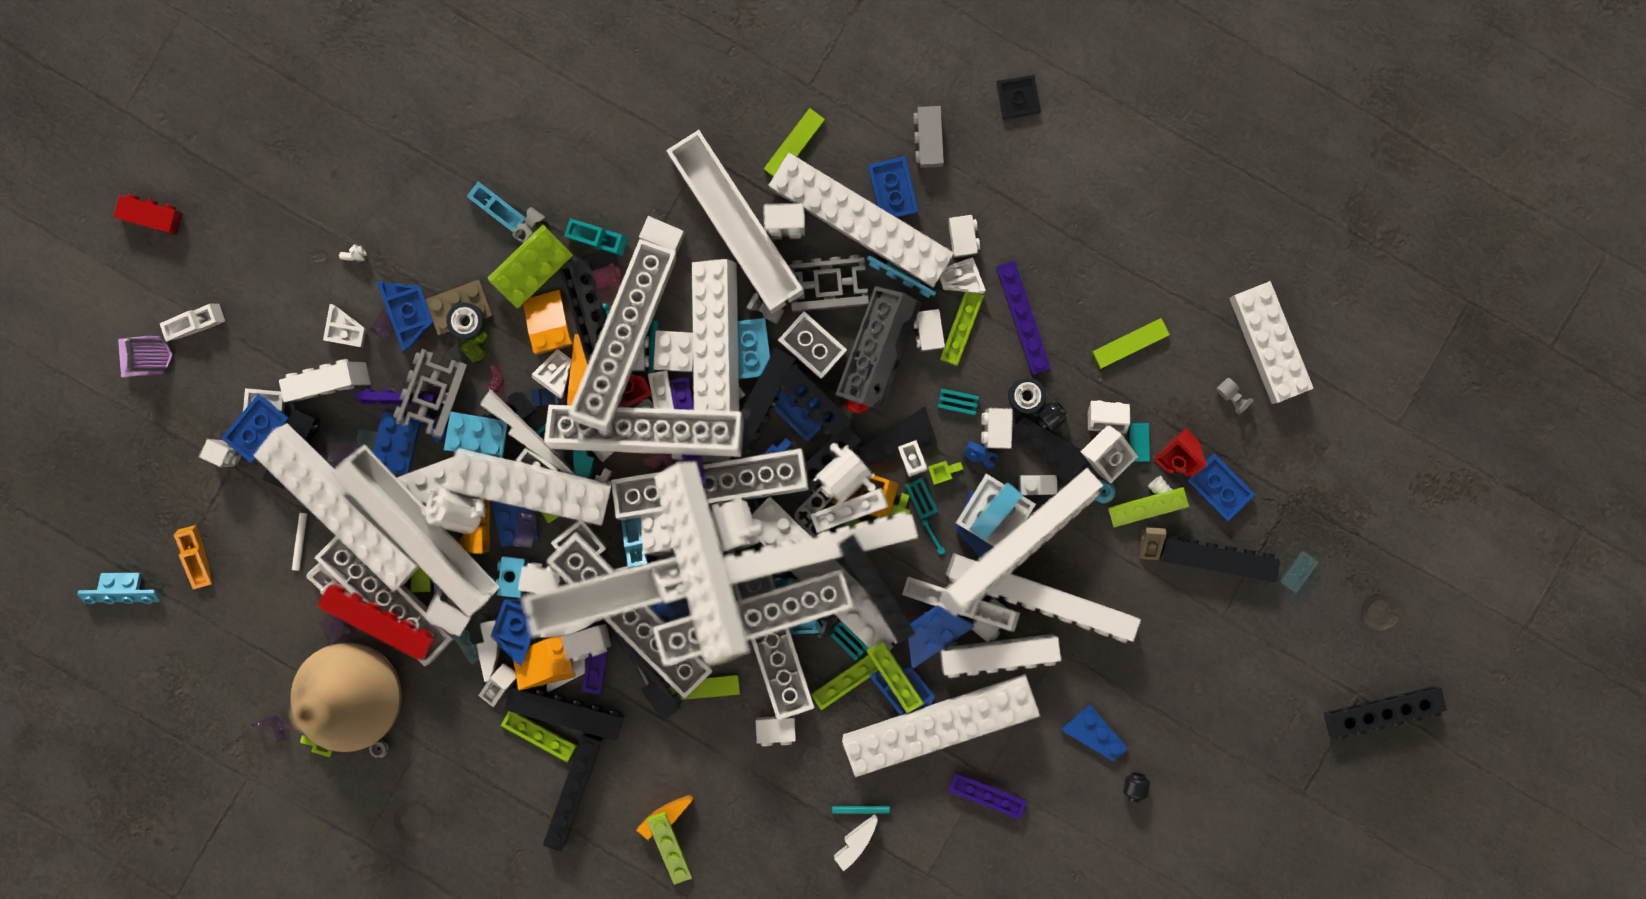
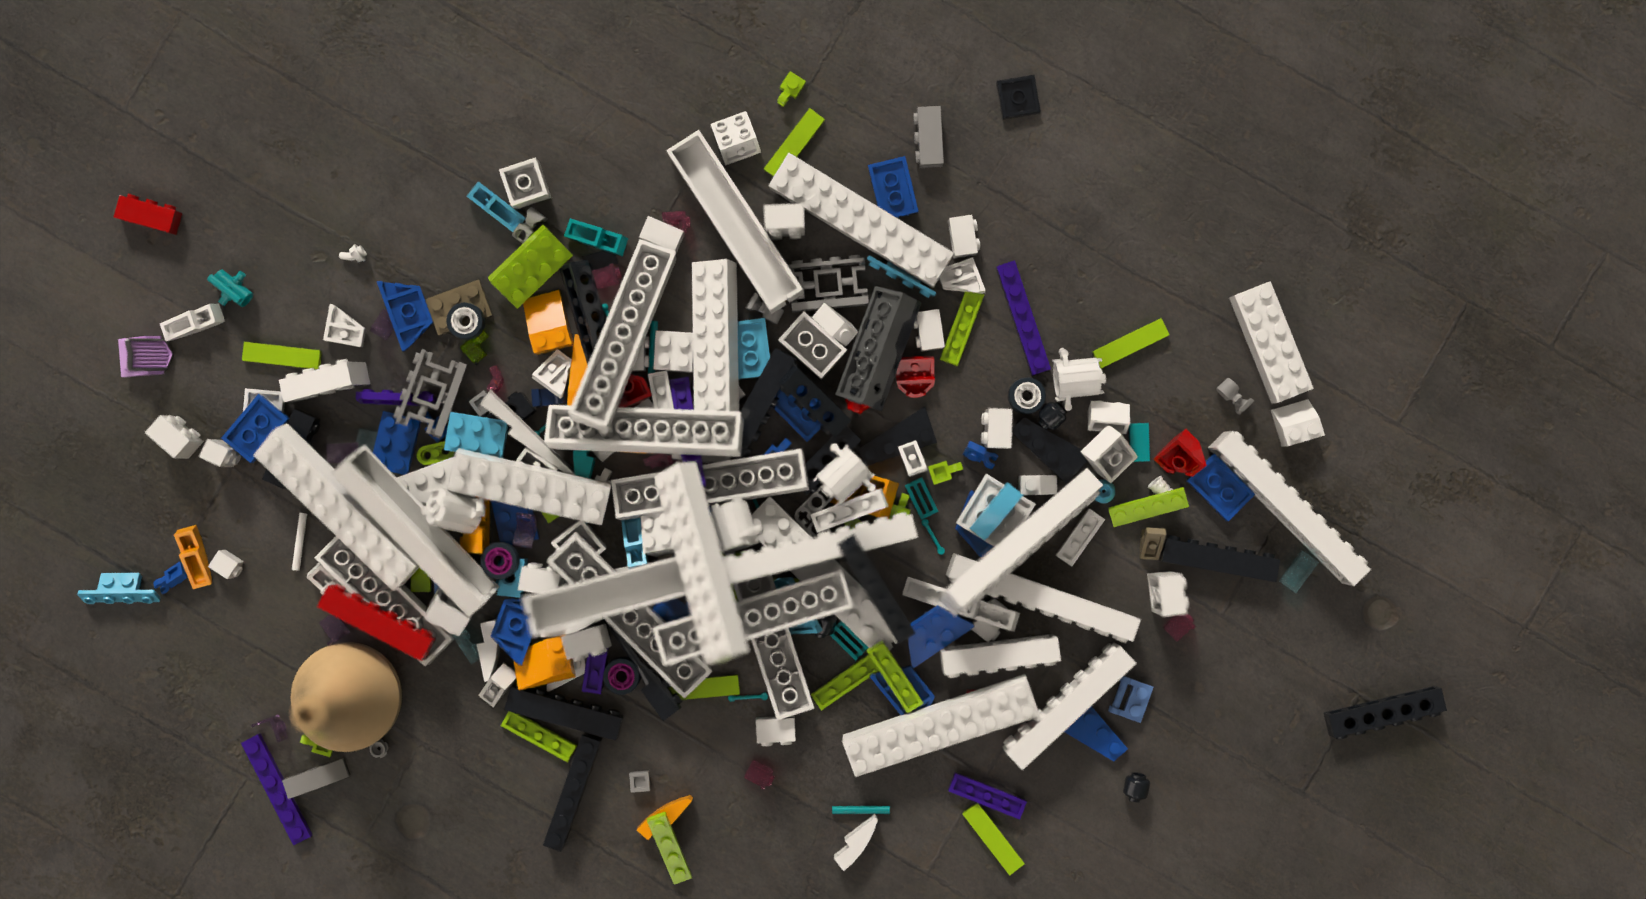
(172, 577): none -> blue plate
(174, 436): none -> white brick
(226, 564): none -> white brick
(231, 288): none -> teal pin
(272, 783): none -> dark purple plate
(281, 355): none -> lime tile
(315, 778): none -> light grey slope
(436, 451): none -> lime plate
(476, 403): none -> light grey plate
(510, 556): none -> wheel
(525, 183): none -> white brick
(611, 678): none -> wheel
(640, 781): none -> light grey plate
(669, 581): white slope -> none
(674, 218): none -> clear pink bracket
(735, 138): none -> white bracket
(759, 774): none -> clear pink bracket
(764, 696): none -> teal hinge
(790, 86): none -> lime plate
(835, 324): none -> white slope
(915, 375): none -> red slope
(973, 405): teal tile -> none
(993, 838): none -> lime tile
(1068, 705): none -> white brick
(1076, 378): none -> white container
(1080, 537): none -> white plate
(1136, 701): none -> medium blue plate
(1167, 593): none -> white brick
(1179, 626): none -> clear pink bracket
(1290, 509): none -> white brick
(1297, 423): none -> white slope

